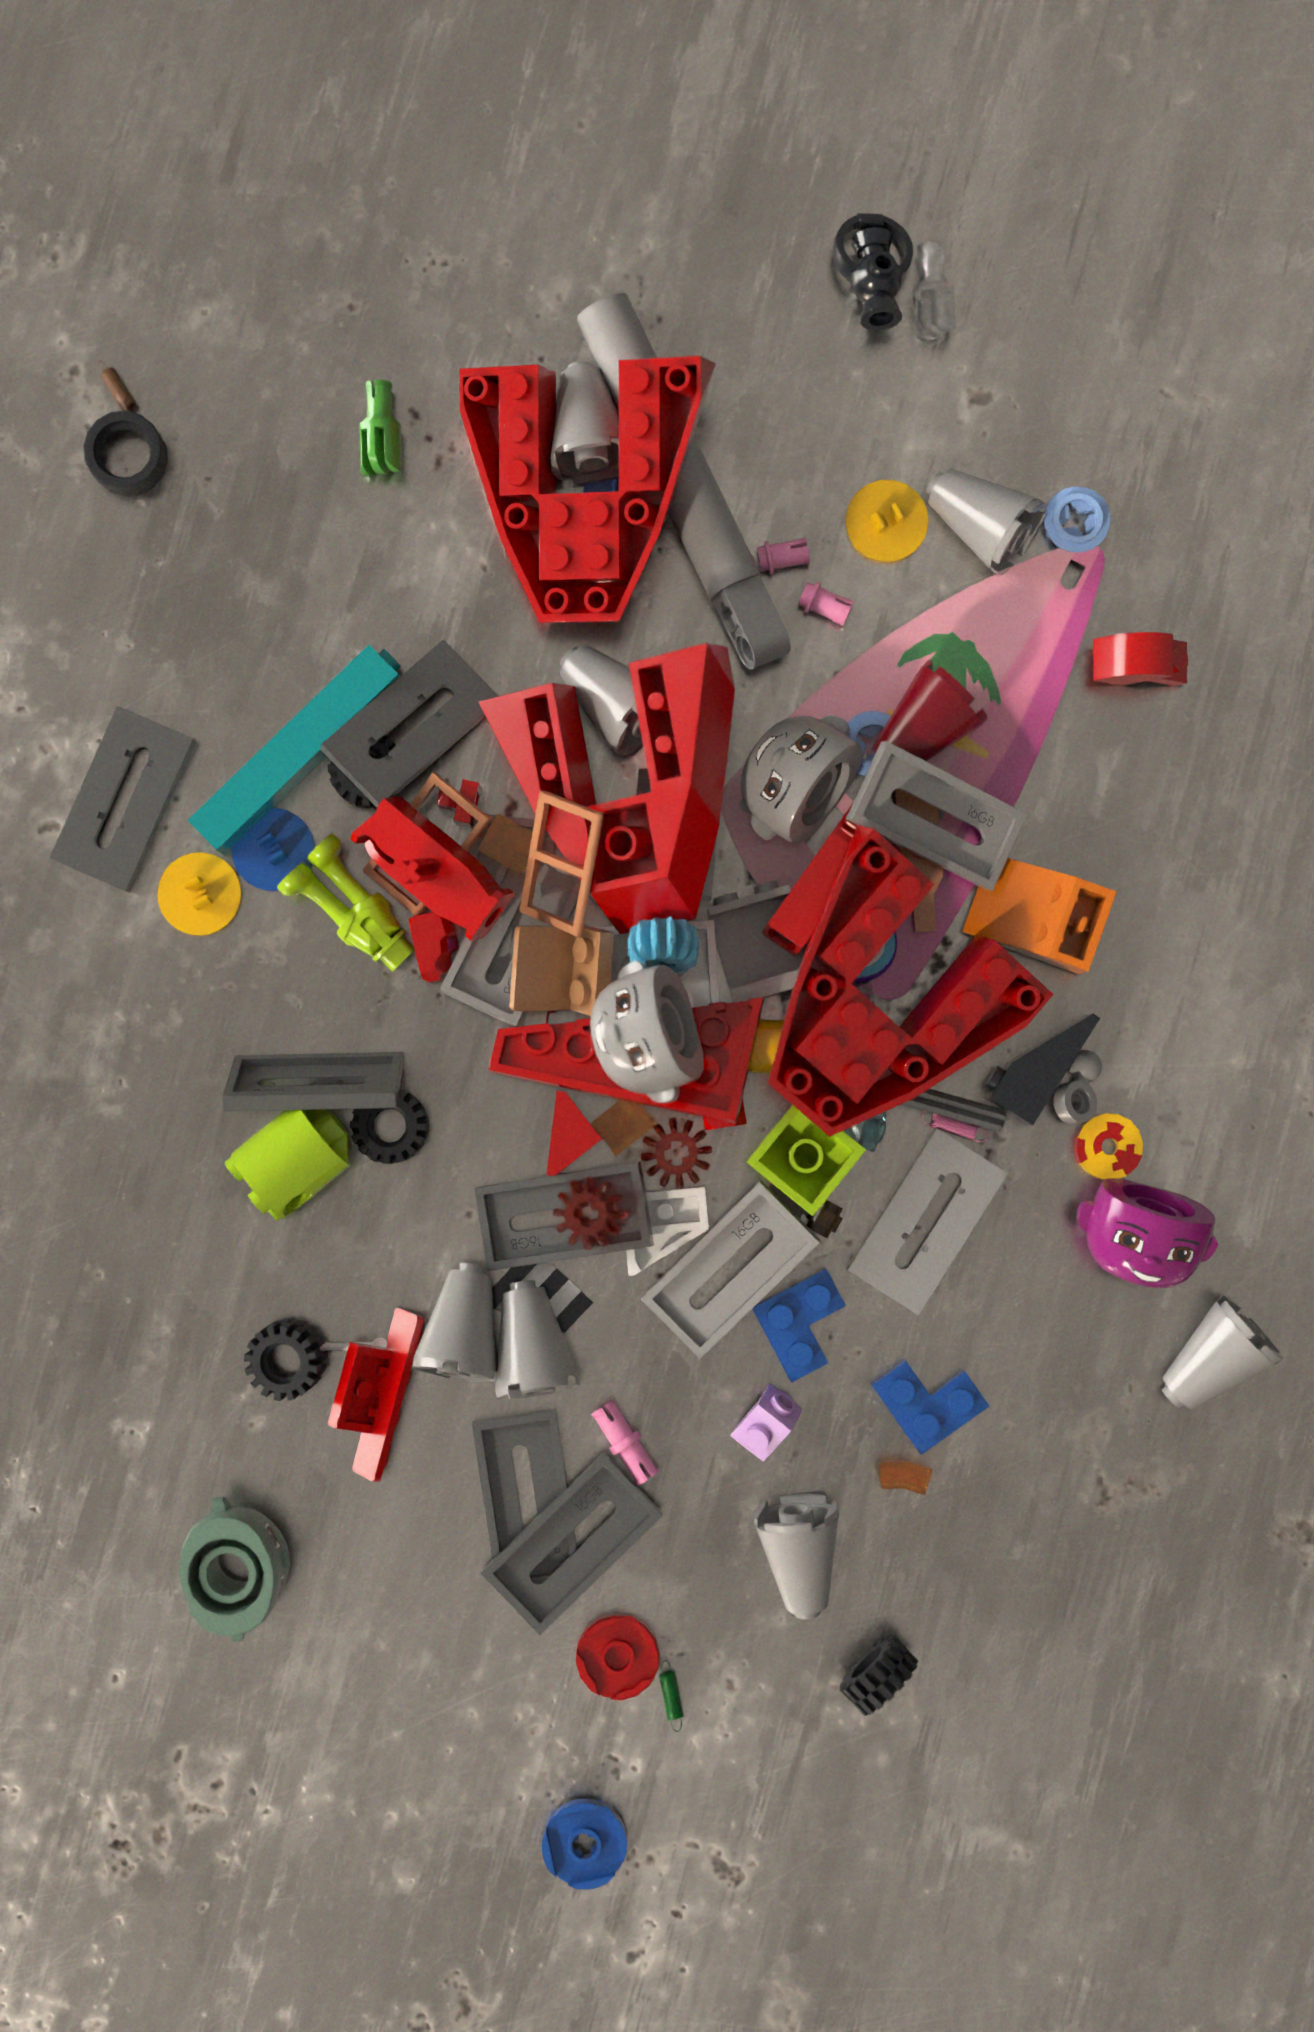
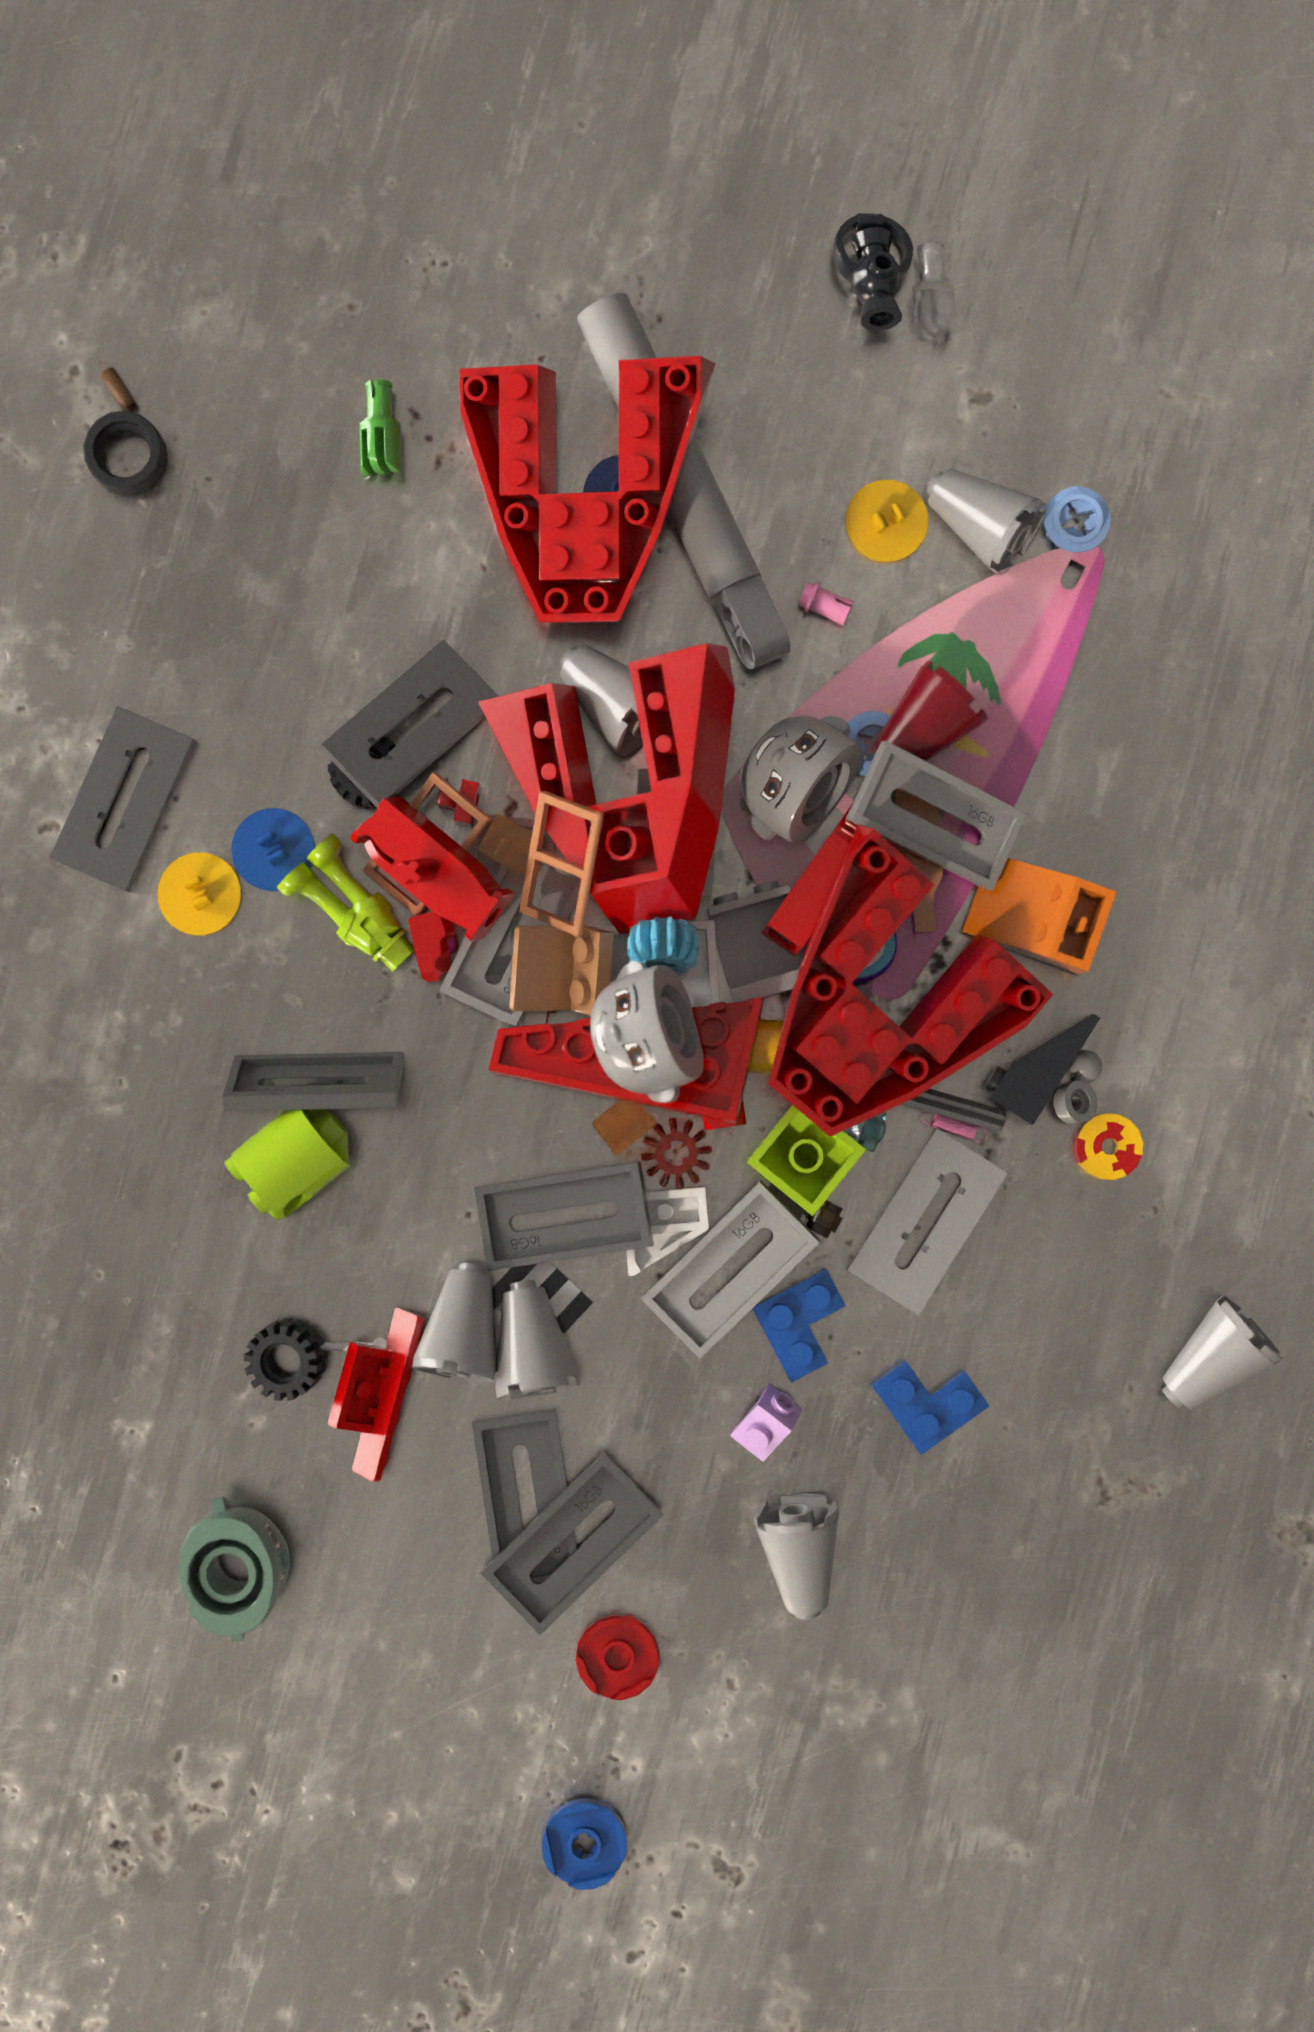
(292, 751): teal brick -> none
(397, 1151): black tyre -> none
(570, 1134): red slope -> none
(581, 1224): clear red gear -> none
(585, 427): light grey cone -> none
(625, 1442): bright pink pin -> none
(671, 1695): green piece -> none
(783, 555): bright pink pin -> none
(878, 1675): black tyre -> none
(904, 1474): clear orange piece -> none
(1140, 658): red brick -> none
(1147, 1233): magenta piece -> none

